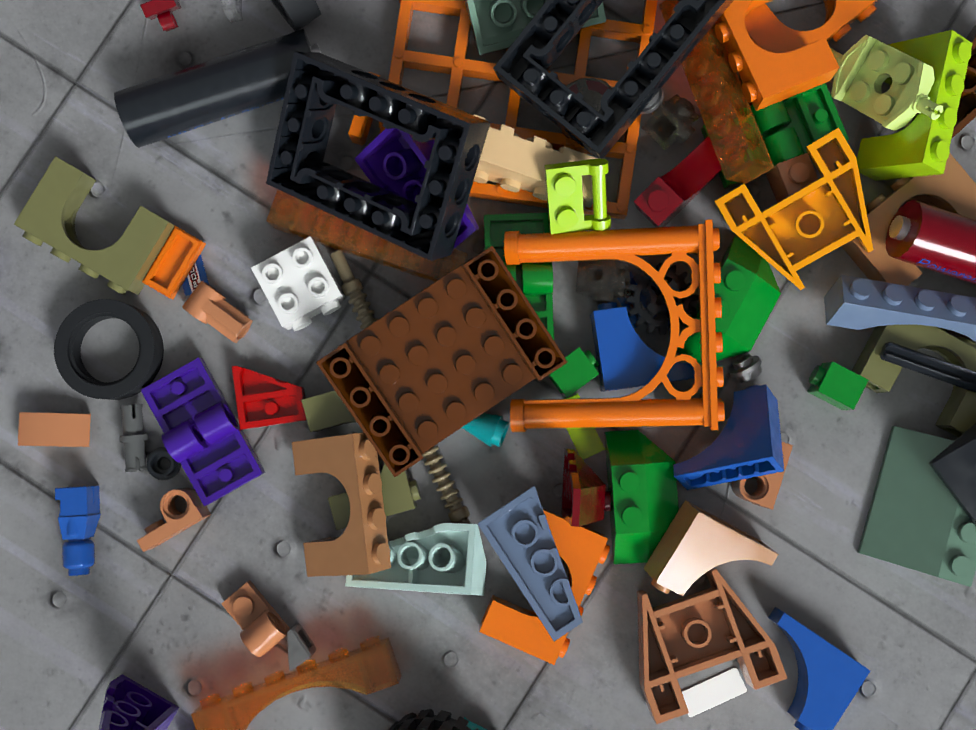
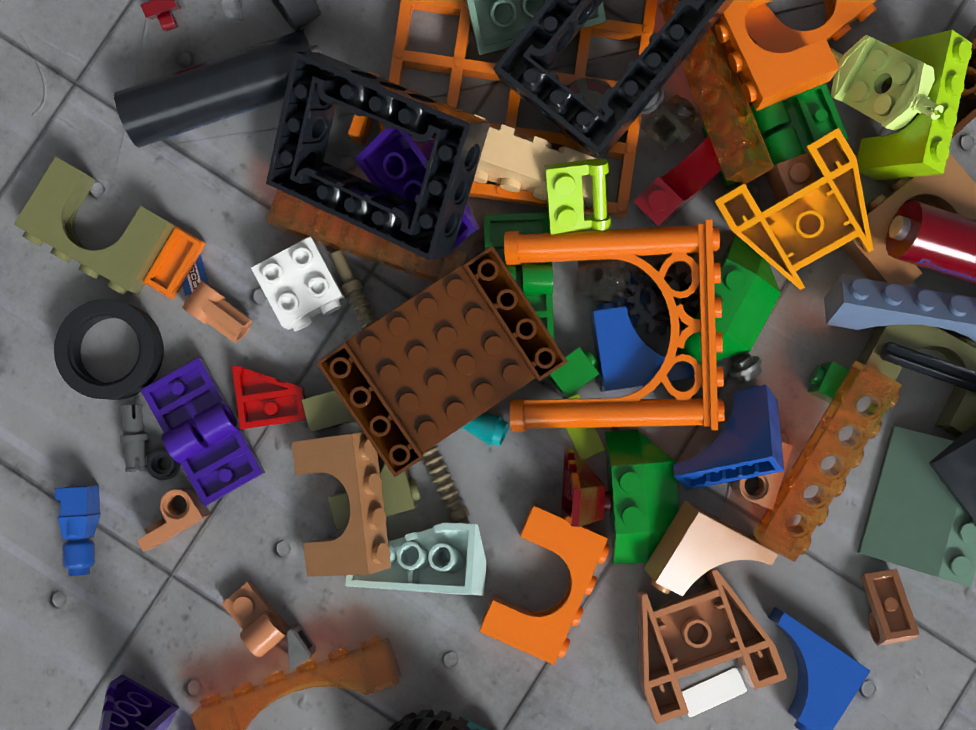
(54, 429): nougat slope -> none
(531, 557): sand blue wing -> none
(825, 442): none -> clear orange brick
(890, 613): none -> nougat plate

